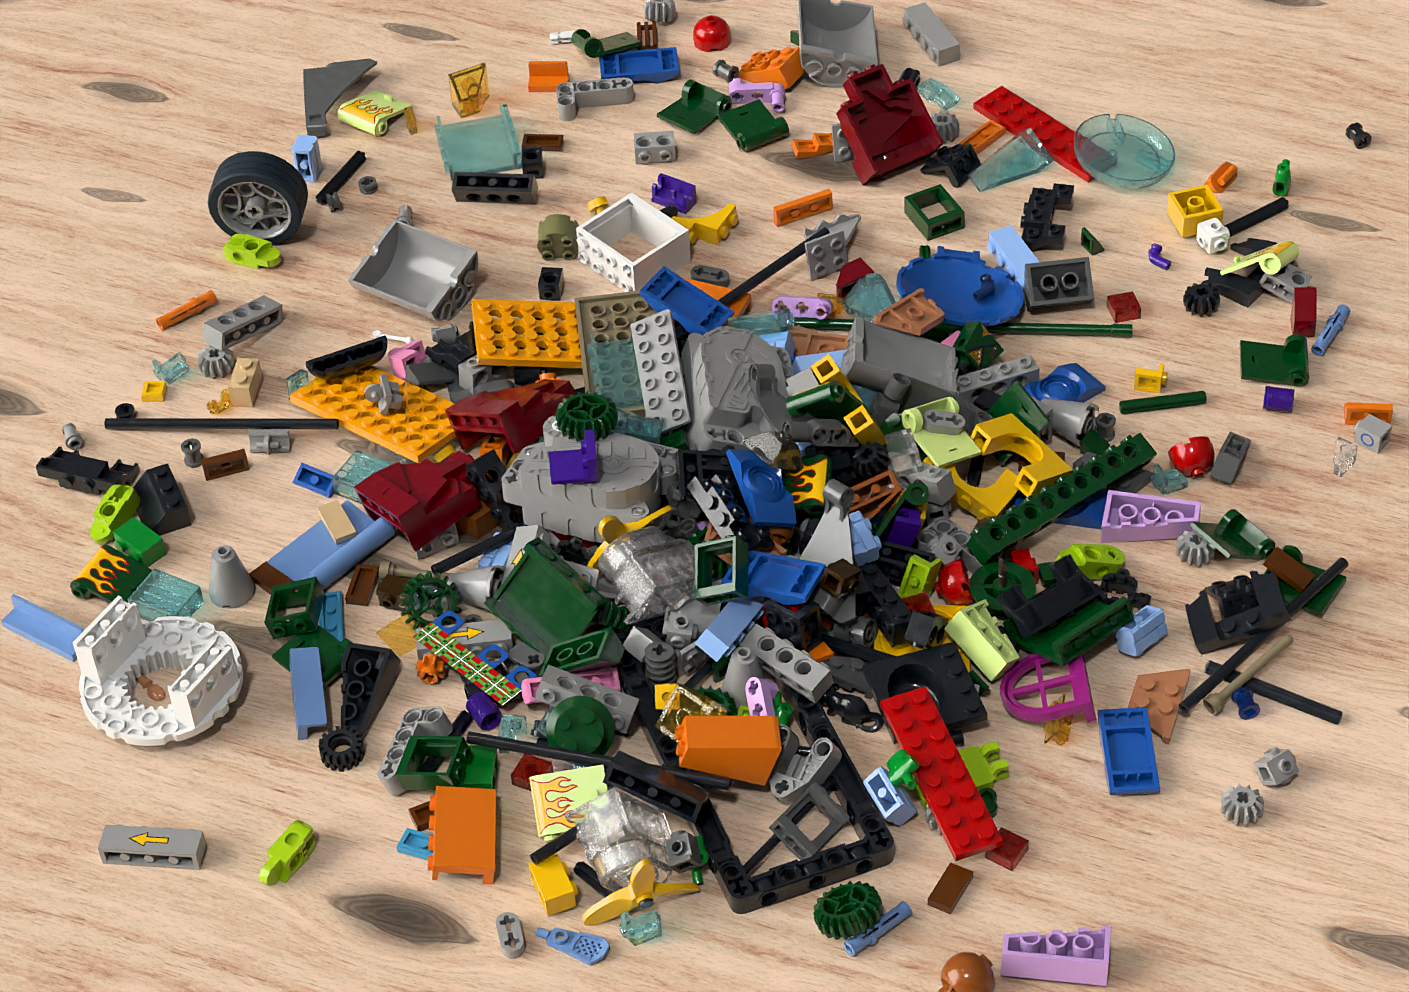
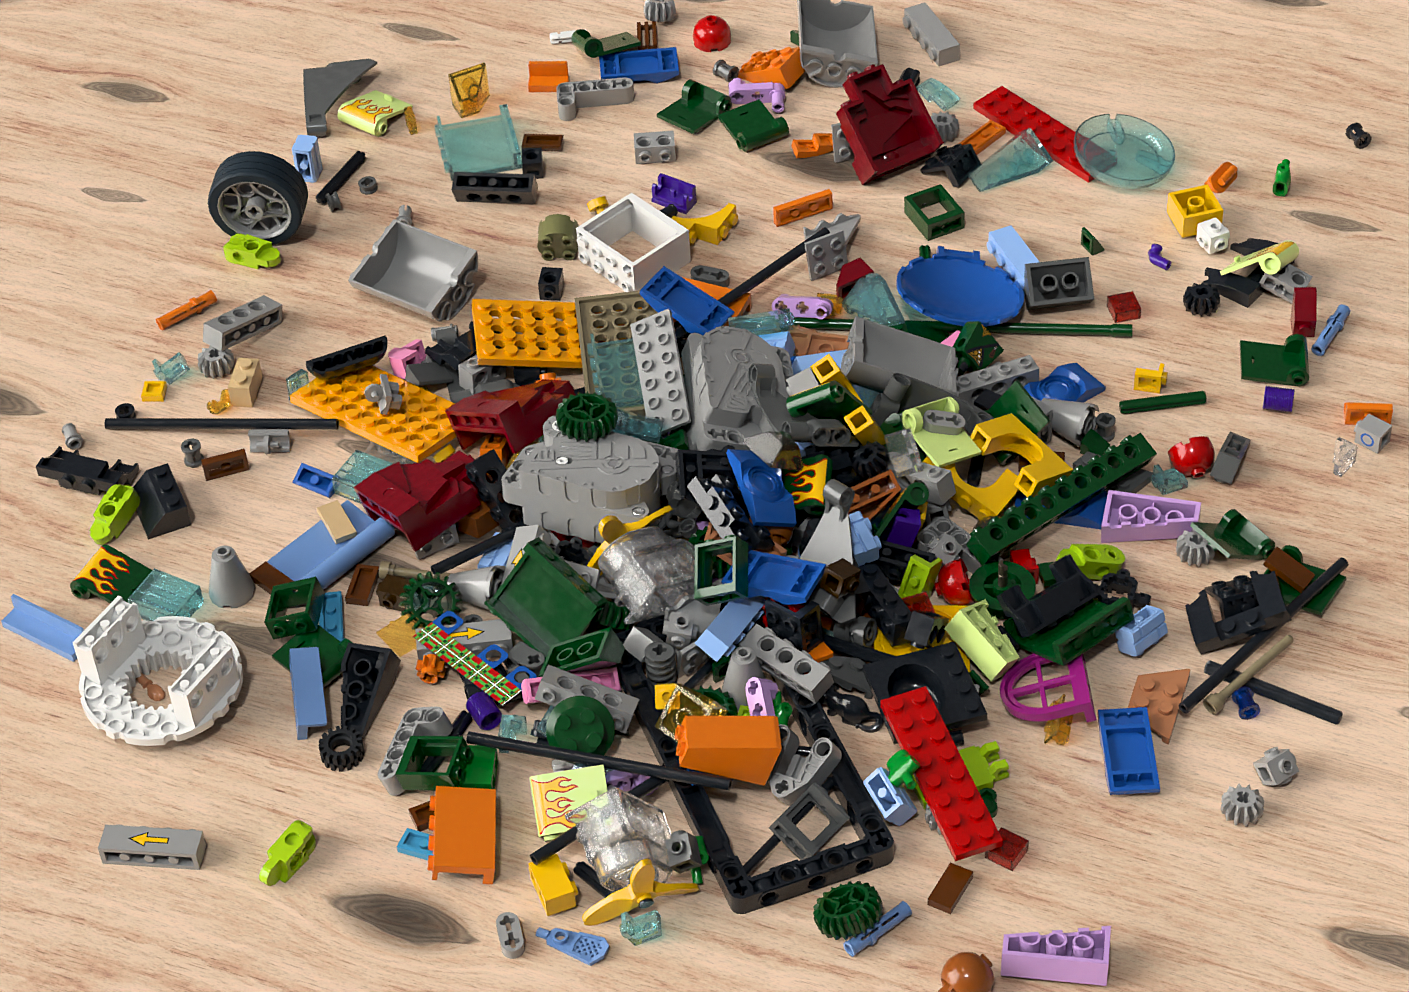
(139, 542): green brick -> none
(376, 334): white hinge -> none
(528, 767): clear red piece -> none
(575, 465): dark purple bracket -> none
(656, 786): black brick -> none
(911, 314): nougat wing -> none
(986, 289): dark blue arm -> none
(1039, 215): black bracket -> none
(1257, 216): black axle -> none

